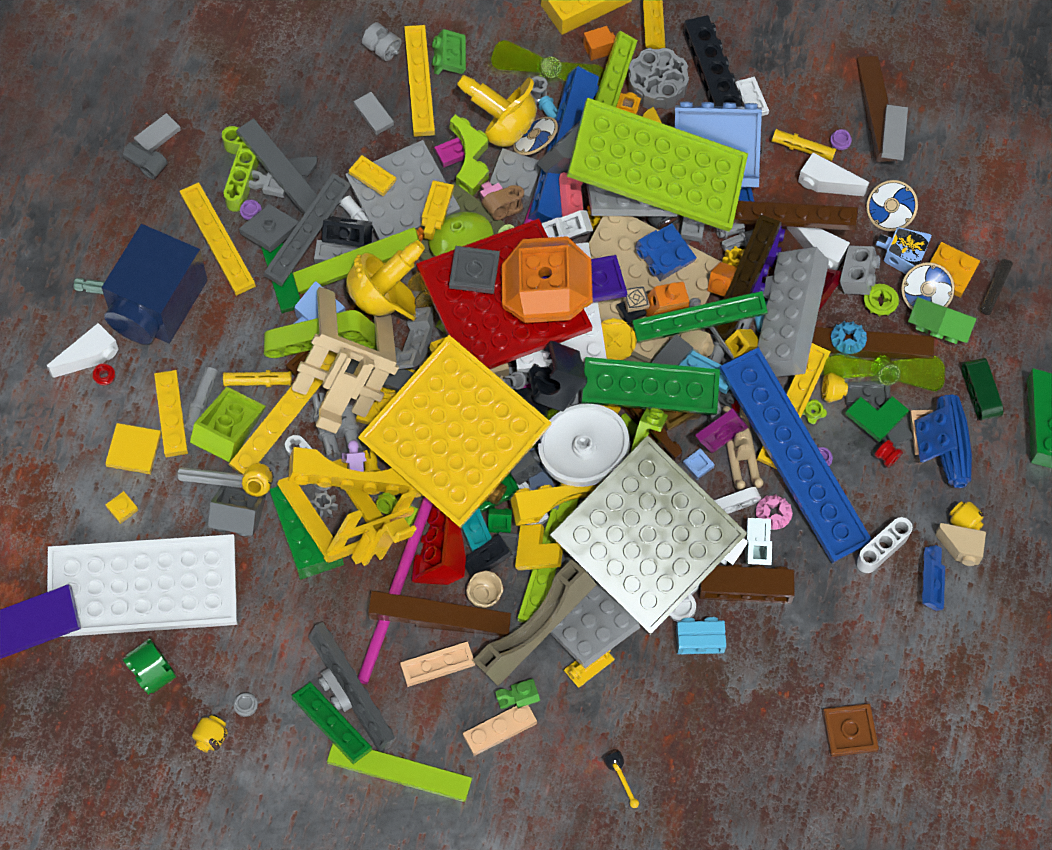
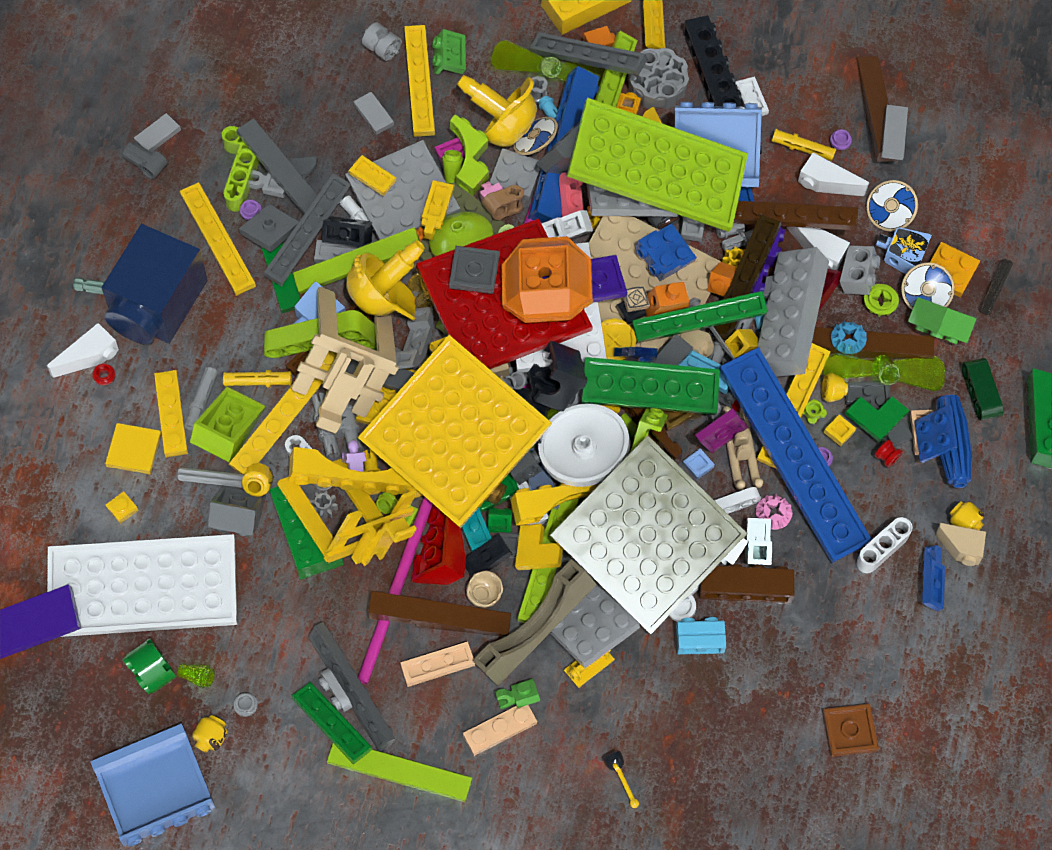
(153, 785): none -> medium blue panel
(197, 674): none -> clear neon green cone
(451, 164): none -> lime cone
(588, 53): none -> dark grey plate
(641, 353): none -> clear blue wing
(840, 430): none -> yellow plate

